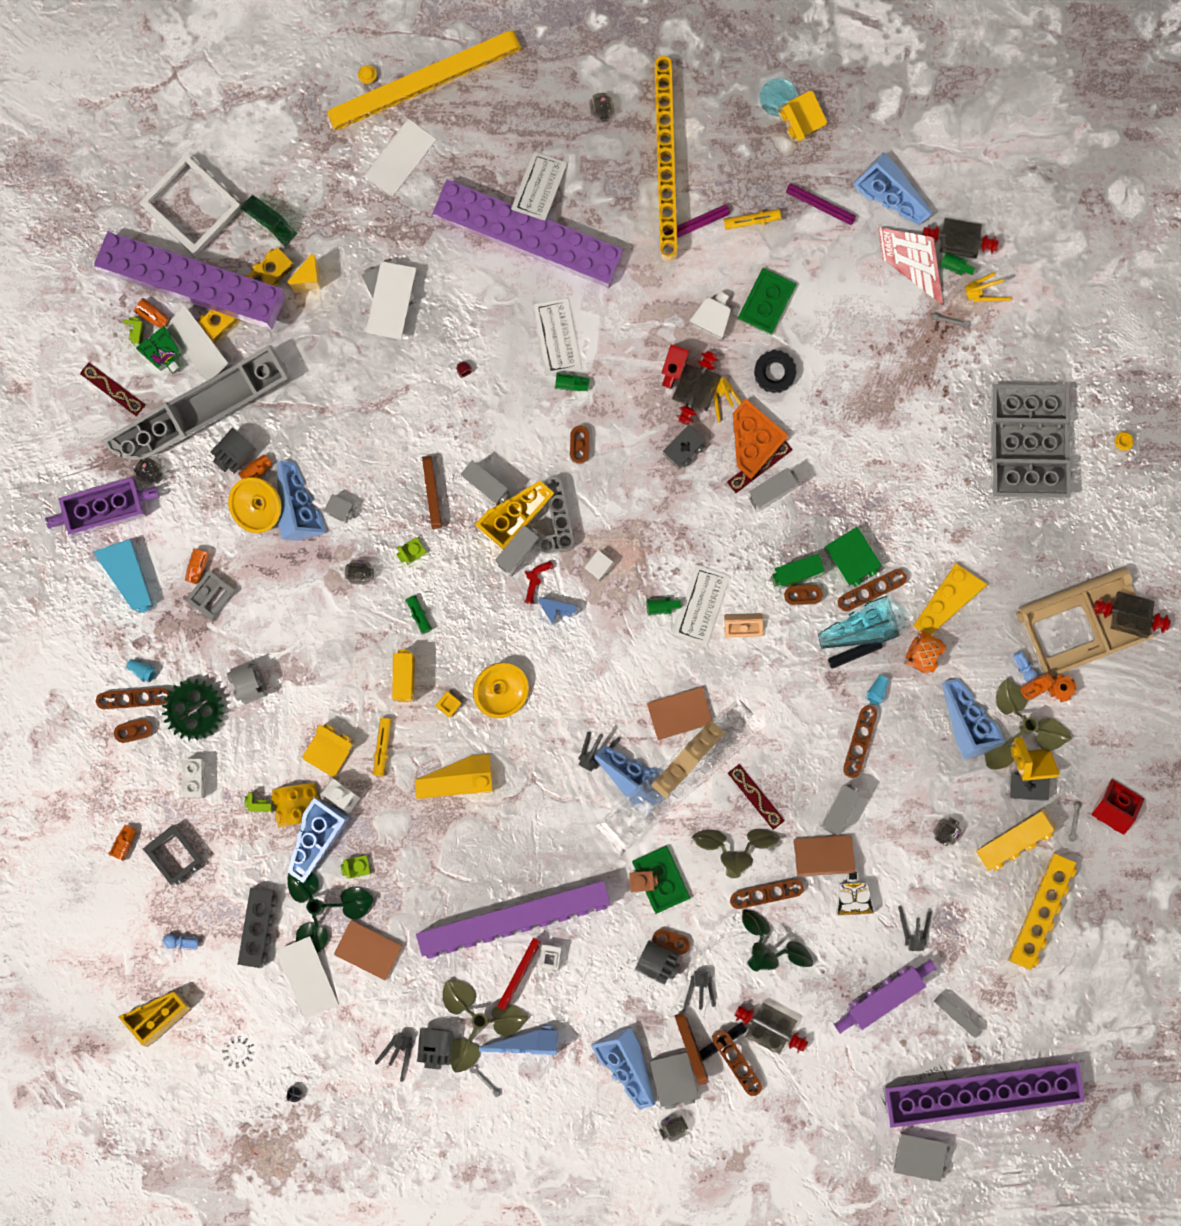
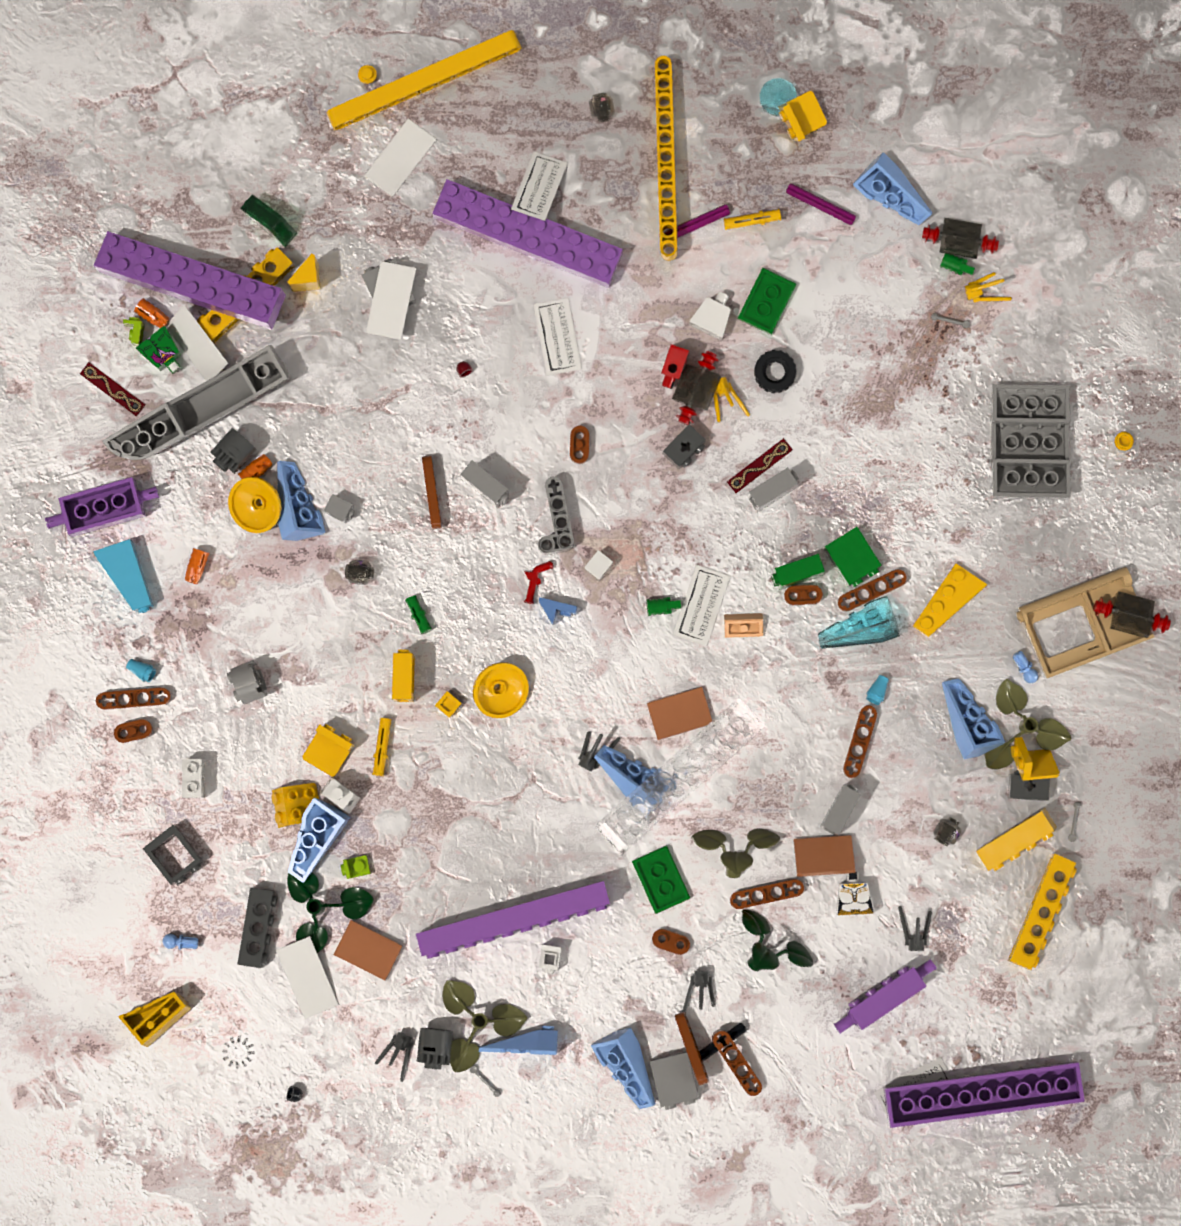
(122, 843): orange hinge -> none
(148, 471): clear smoke head -> none
(181, 695): dark green gear -> none
(206, 591): light grey plate -> none
(216, 228): white window -> none
(260, 806): lime bracket -> none
(411, 551): lime bracket -> none
(463, 777): yellow wedge -> none
(506, 519): yellow wedge -> none
(517, 550): light grey brick -> none
(519, 974): red tile -> none
(571, 382): green hinge -> none
(642, 881): nougat bracket -> none
(657, 963): dark grey gear -> none
(673, 1127): clear smoke head -> none
(688, 759): tan bracket -> none
(754, 438): orange plate -> none
(756, 796): sticker -> none
(771, 1028): clear smoke plate -> none
(853, 654): black axle -> none
(913, 257): sticker -> none
(921, 1157): light grey brick -> none
(924, 652): orange brick -> none
(956, 1015): light grey beam -> none
(1037, 686): orange hinge -> none
(1055, 691): orange brick -> none
(1118, 807): red slope -> none

